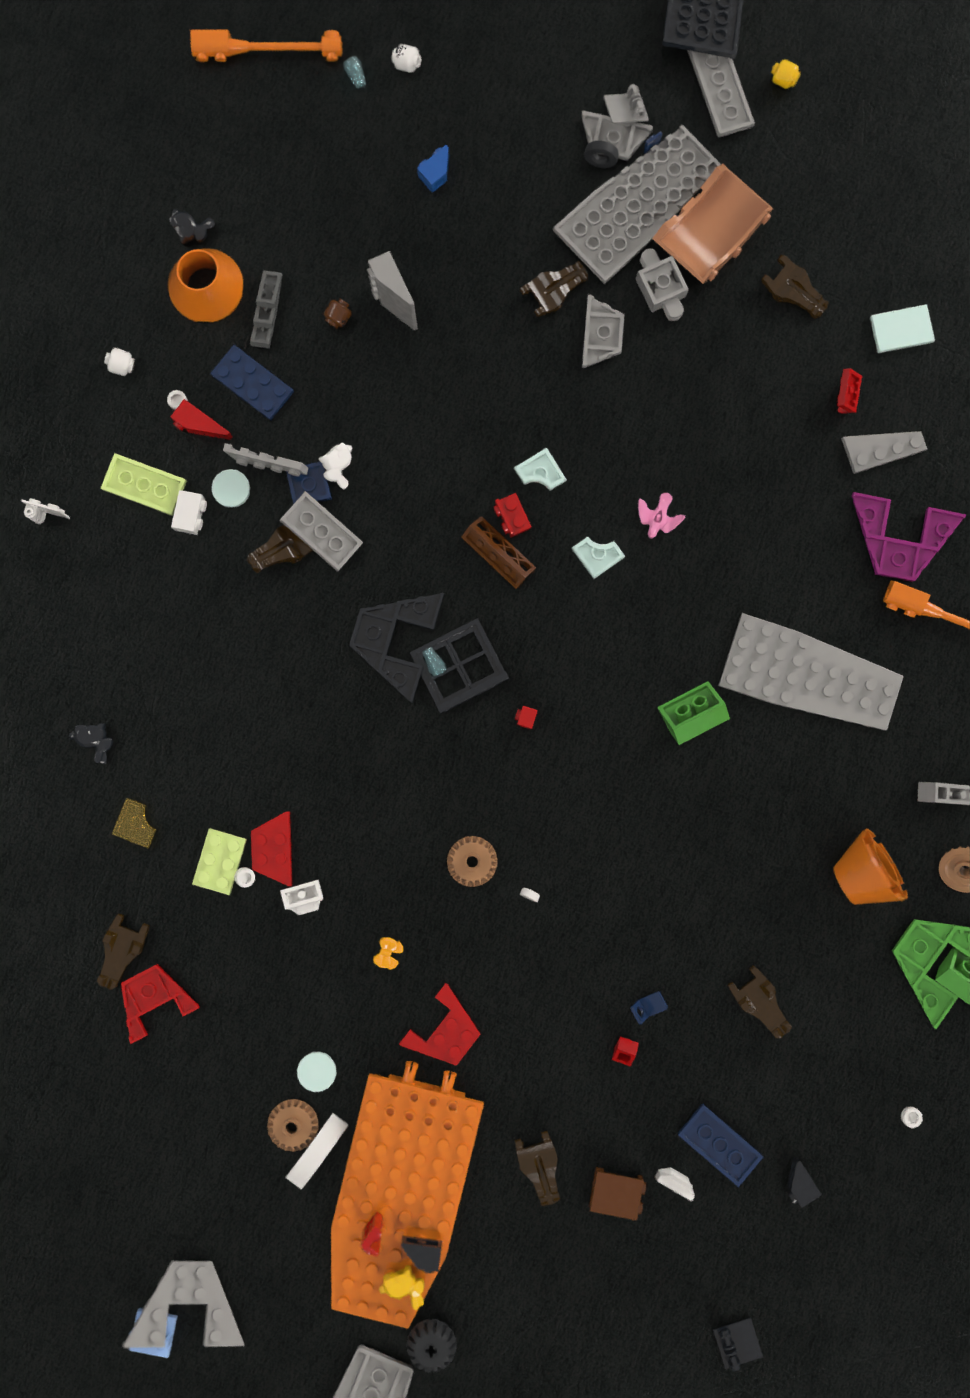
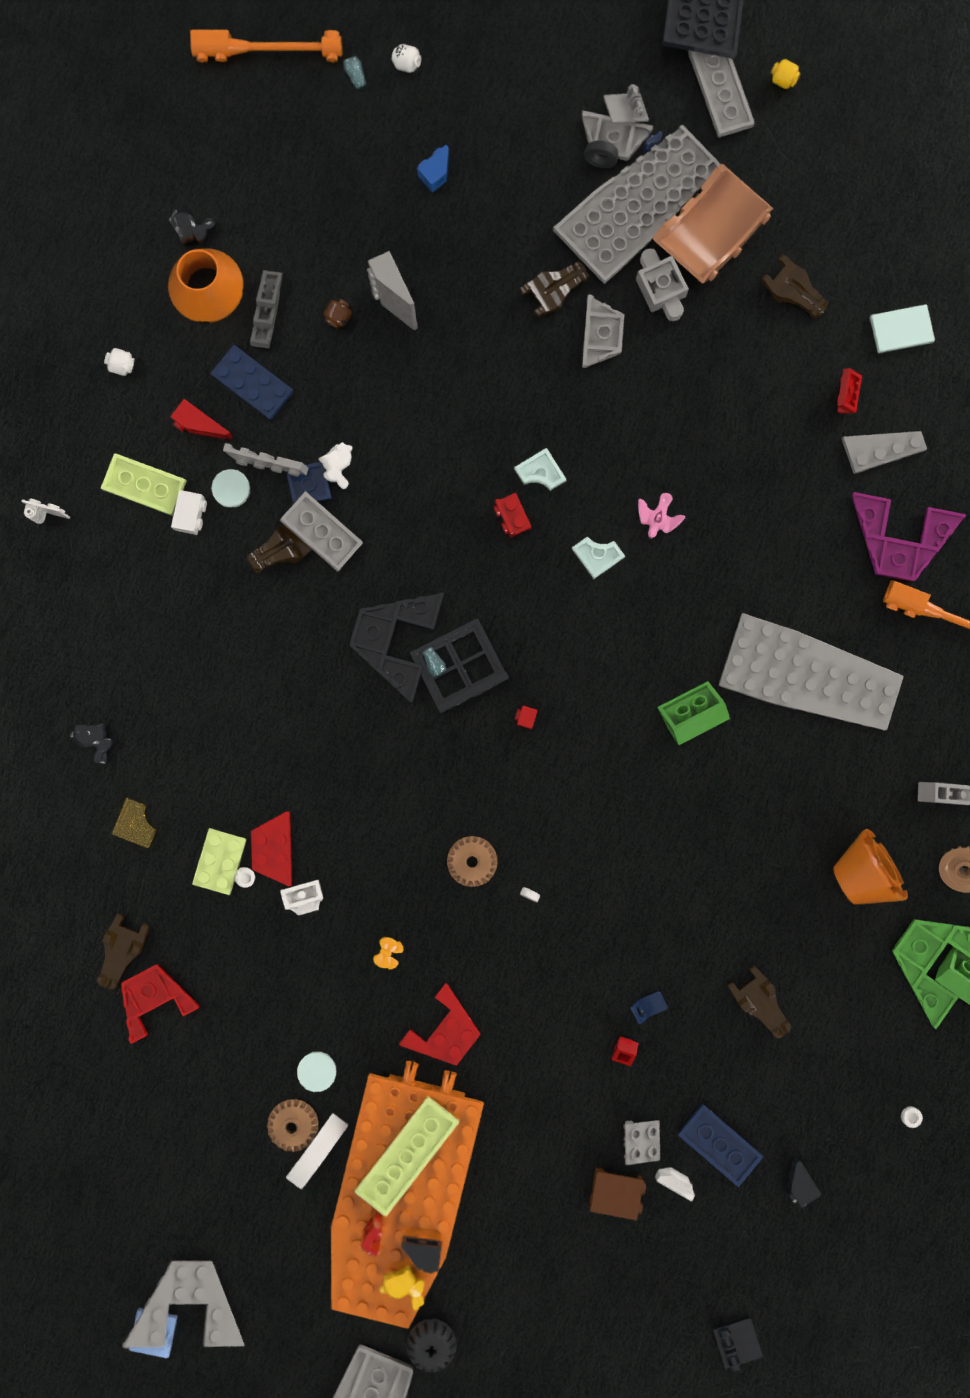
(175, 398): white tile -> none
(406, 1156): none -> yellowish green plate
(496, 554): reddish brown fence -> none
(539, 1165): dark brown animal -> none
(641, 1142): none -> light grey hinge

